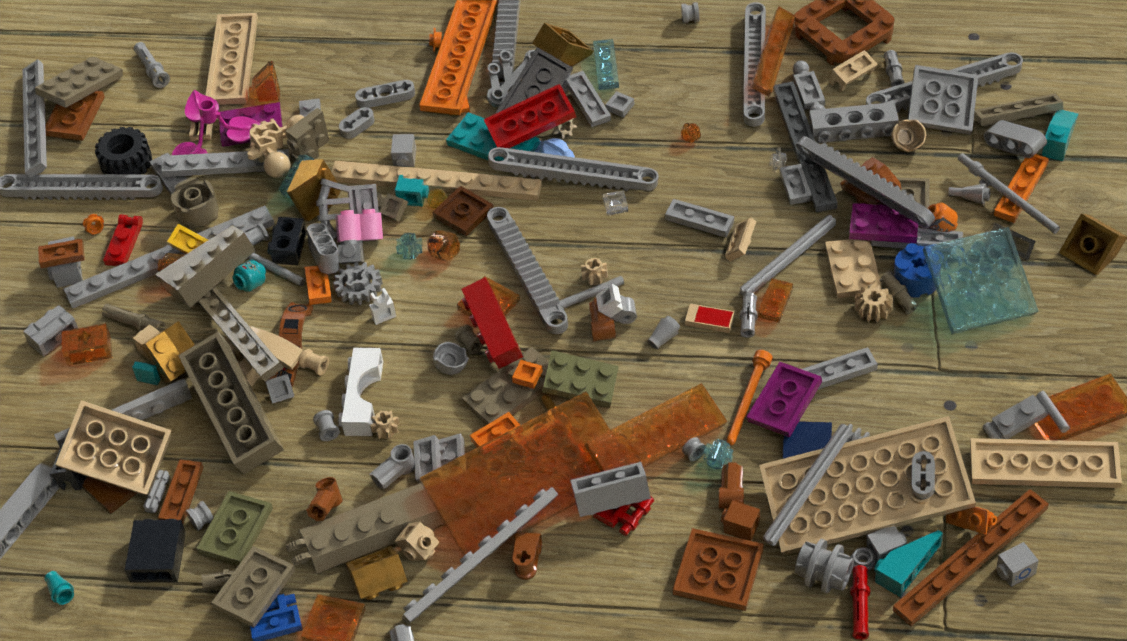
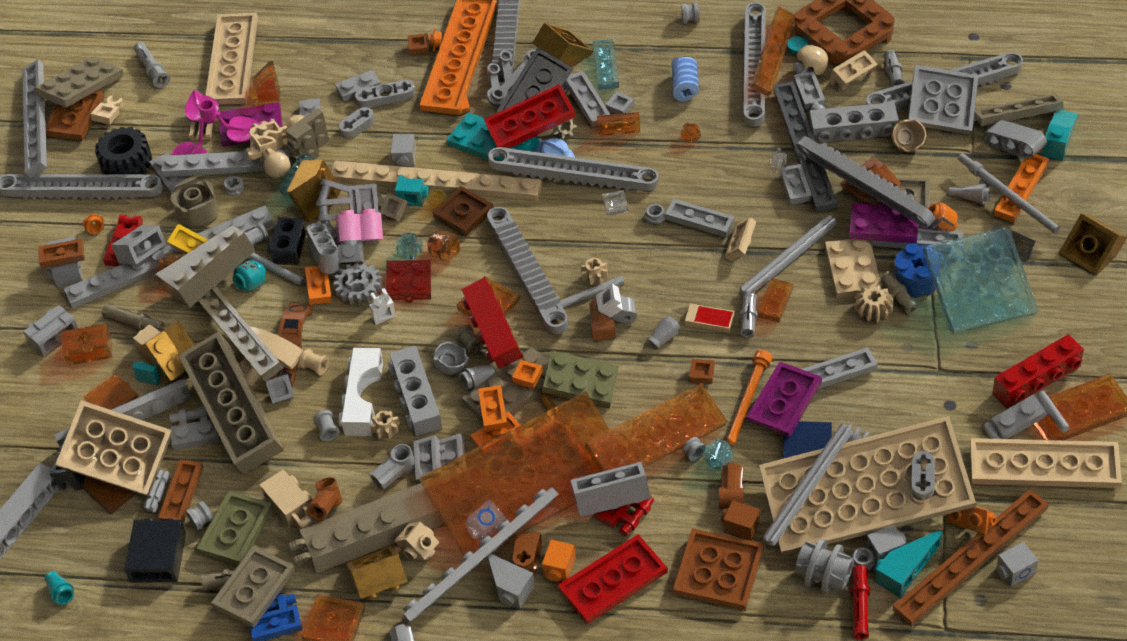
(107, 112): none -> tan plate
(111, 393): none -> clear orange piece
(138, 244): none -> light grey brick
(192, 434): none -> light grey plate
(229, 183): none -> light grey bush
(287, 499): none -> tan brick
(349, 87): none -> light grey plate
(408, 279): none -> clear red plate
(415, 391): none -> light grey brick
(418, 44): none -> dark orange plate
(474, 376): none -> light grey cone
(484, 521): none -> clear brick
(492, 408): none -> orange plate
(511, 581): none -> light grey slope
(558, 561): none -> orange brick
(612, 579): none -> red plate
(618, 124): none -> clear orange plate
(655, 214): none -> light grey plate
(685, 78): none -> light blue piece
(702, 371): none -> dark orange plate
(795, 44): none -> teal tile
(813, 57): none -> tan hair
(1037, 371): none -> red brick

